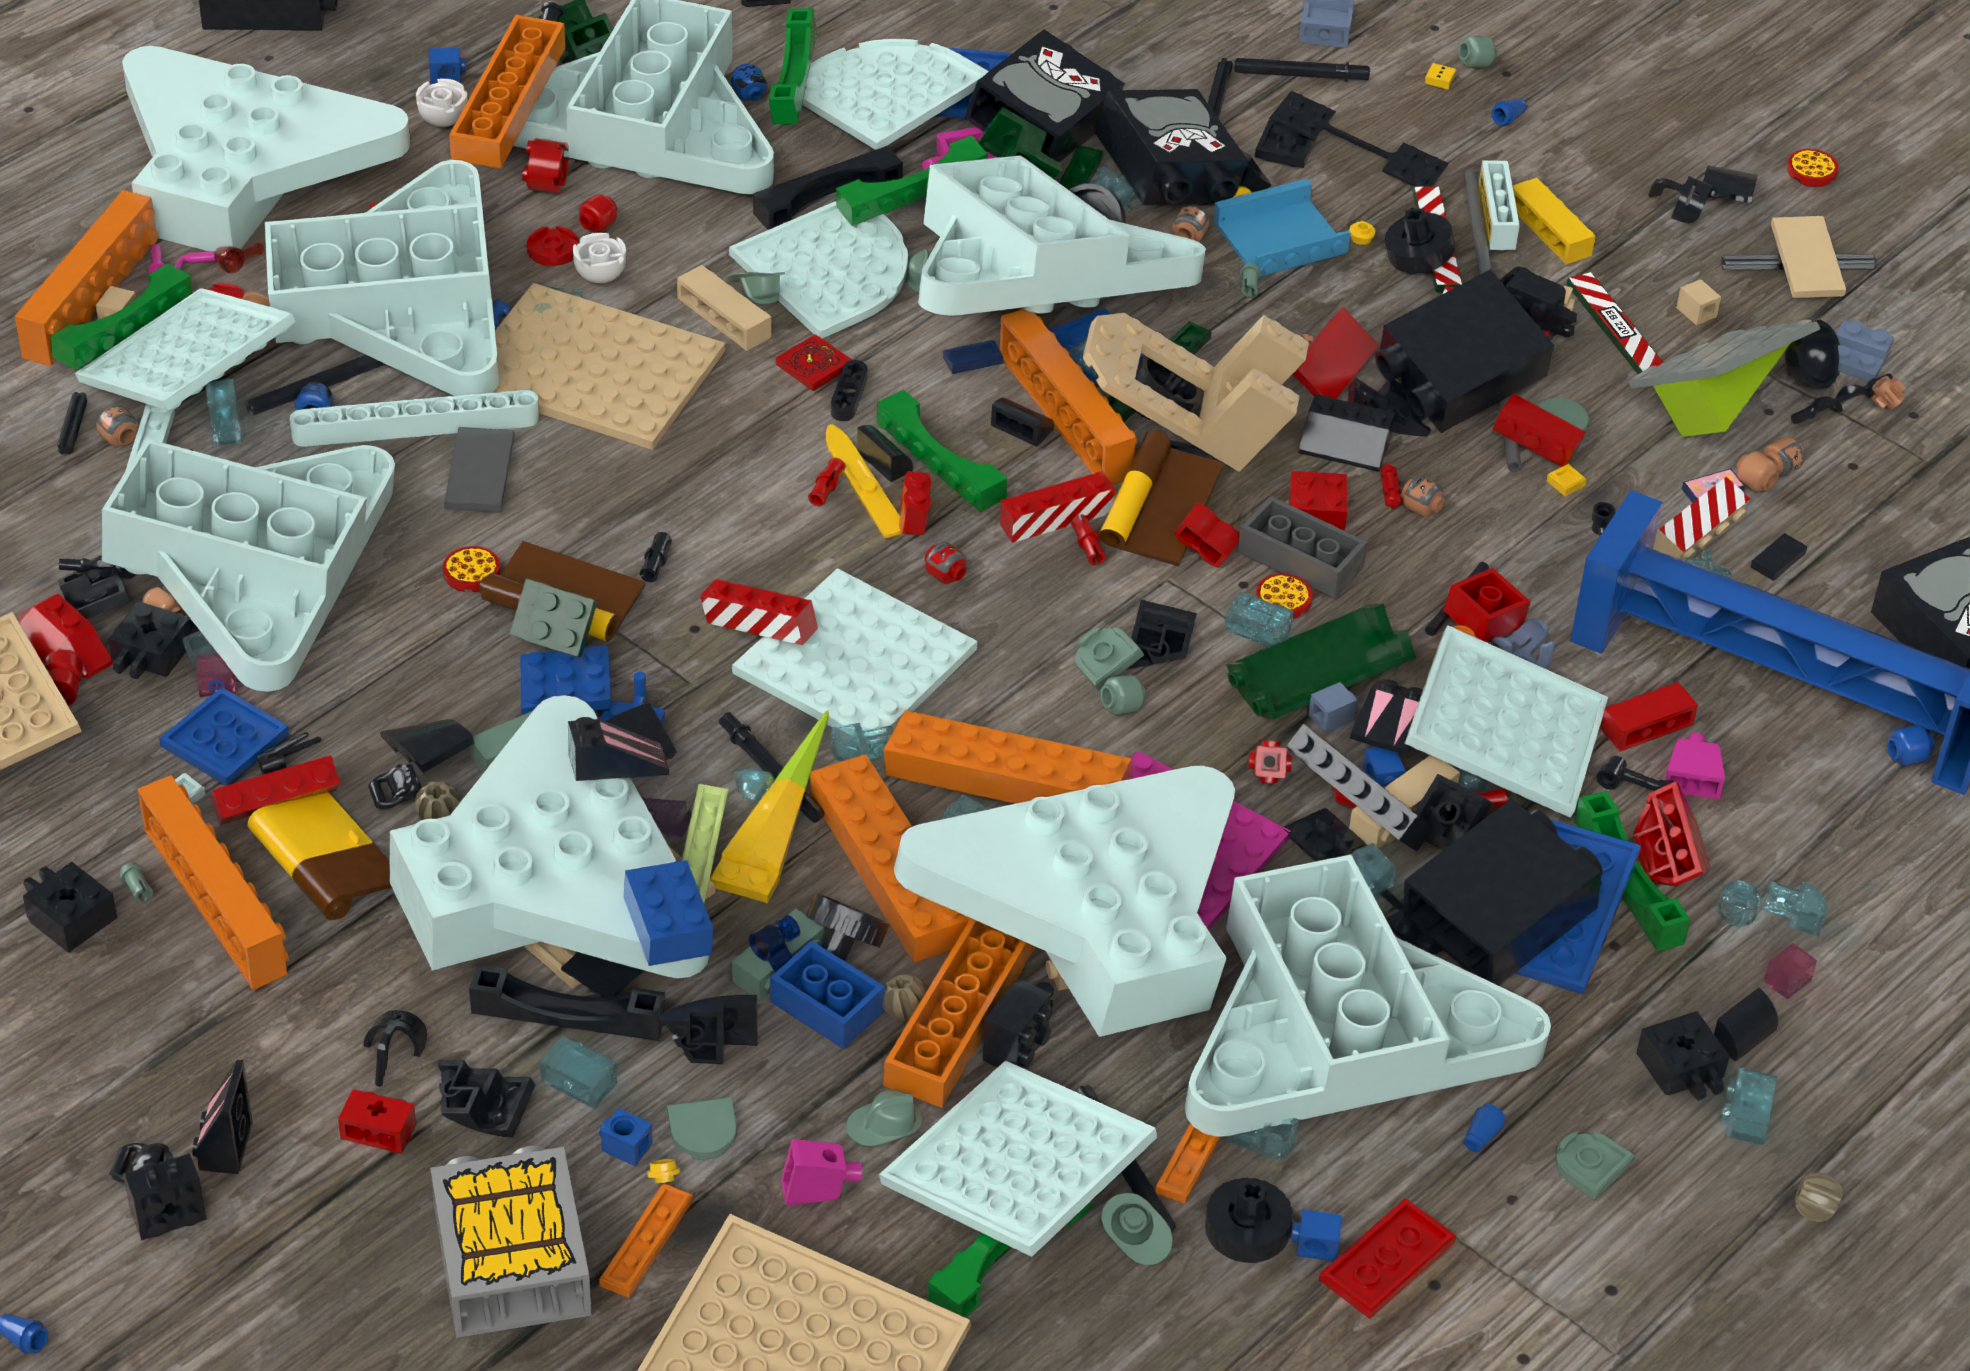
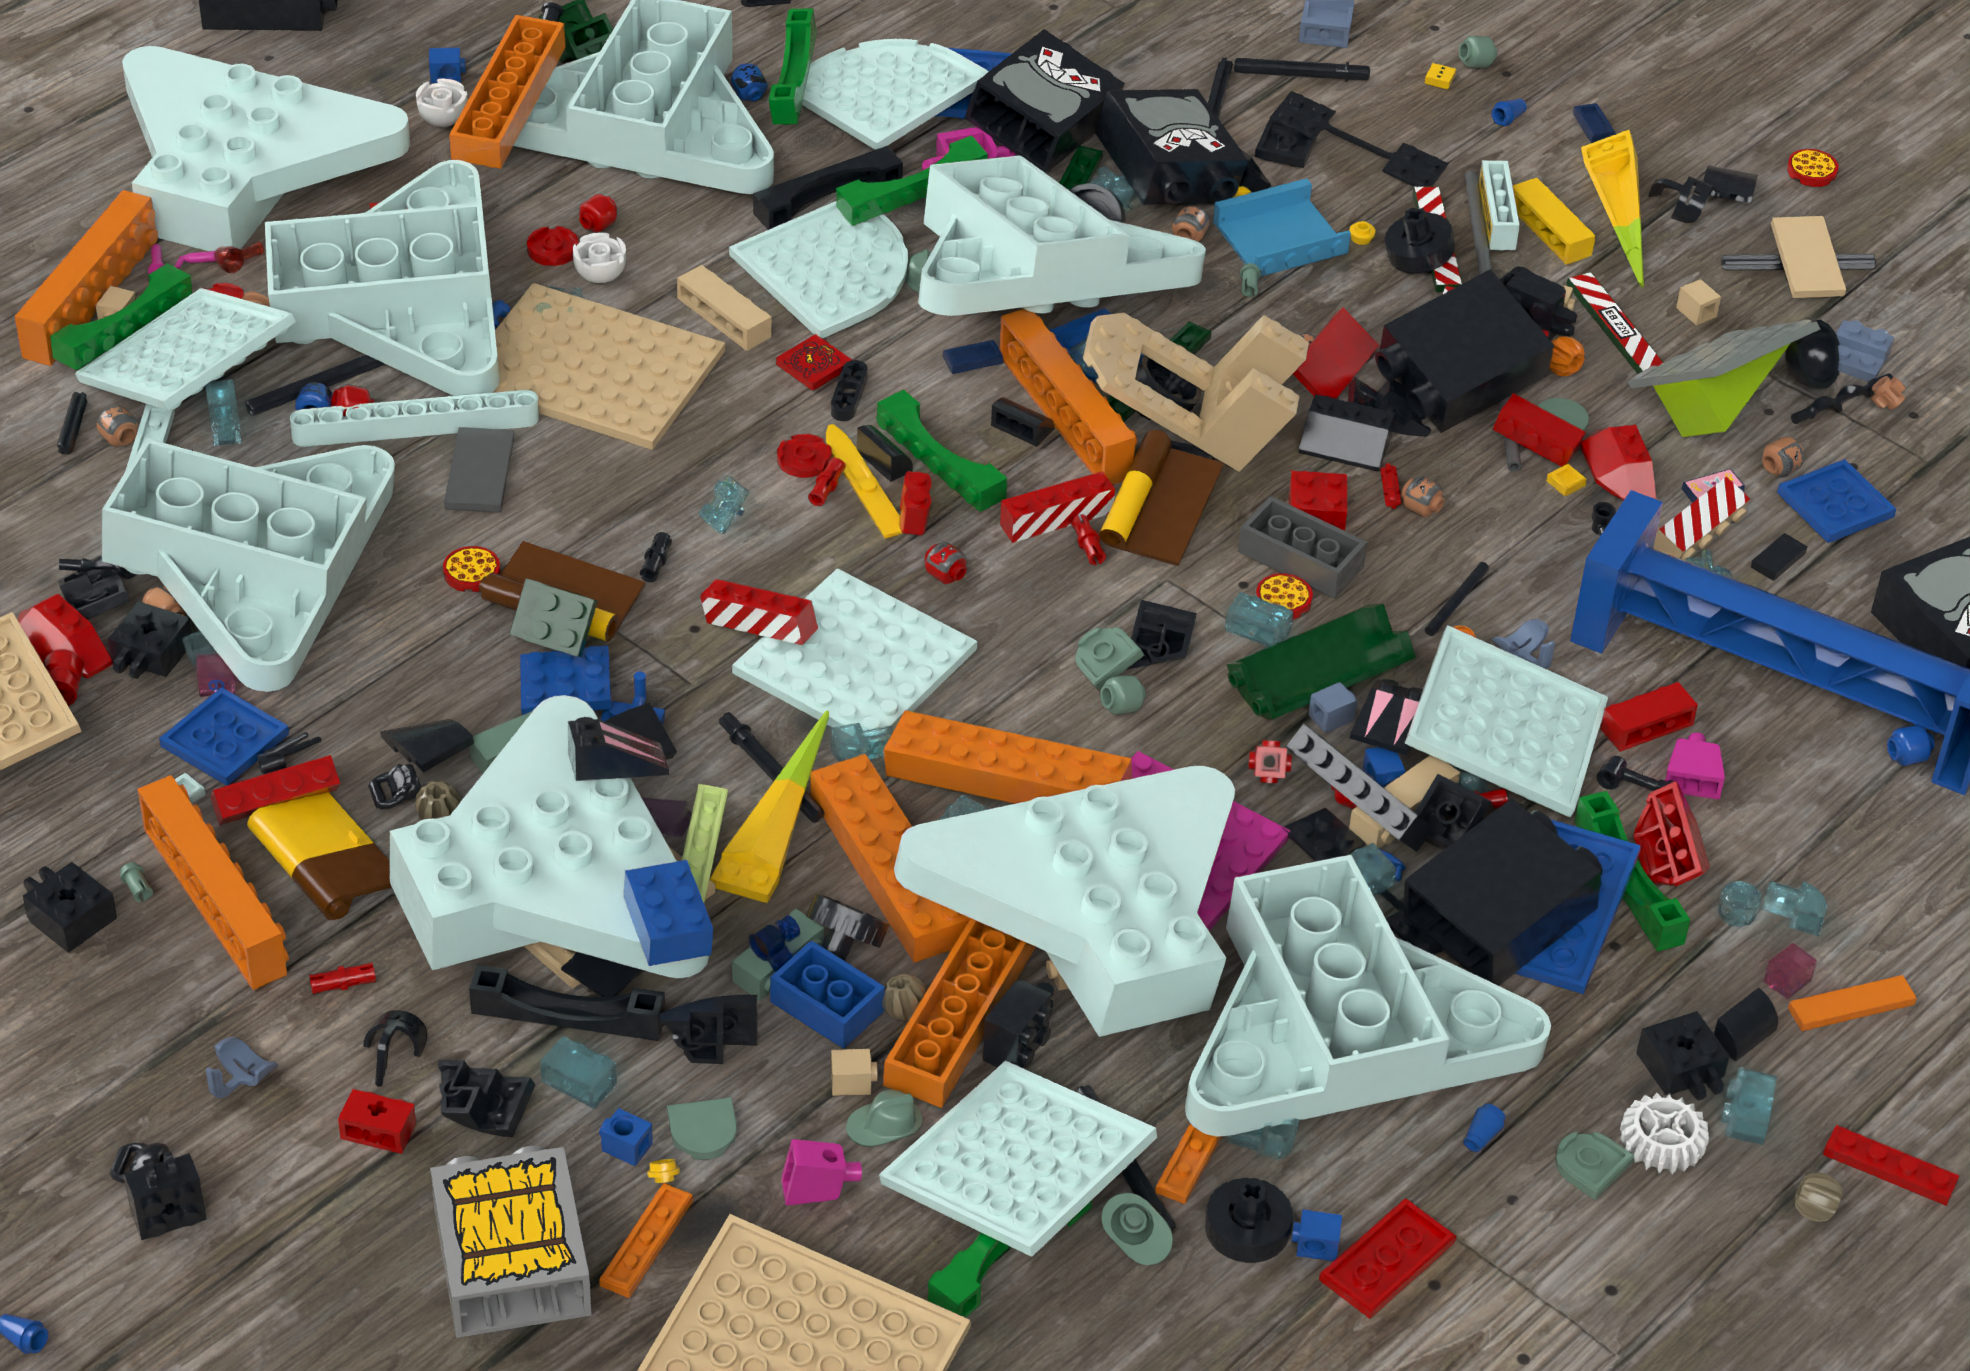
(225, 1125): black slope -> none
(231, 1051): none -> sand blue helmet
(342, 978): none -> red pin
(350, 395): none -> red head
(546, 165): red brick -> none
(725, 504): none -> clear light blue hips
(753, 783): clear light blue cone -> none
(758, 287): sand green piece -> none
(803, 455): none -> red tile
(852, 1072): none -> tan brick
(1014, 136): dark green bracket -> none
(1207, 535): red brick -> none
(1399, 865): none -> blue piece
(1487, 605): red brick -> none
(1566, 356): none -> orange piece
(1593, 122): none -> dark blue tile
(1615, 175): none -> yellow plate
(1620, 461): none -> red wedge
(1664, 1138): none -> white gear
(1757, 471): nougat head -> none
(1836, 501): none -> blue plate
(1852, 1003): none -> orange tile
(1891, 1165): none -> red plate

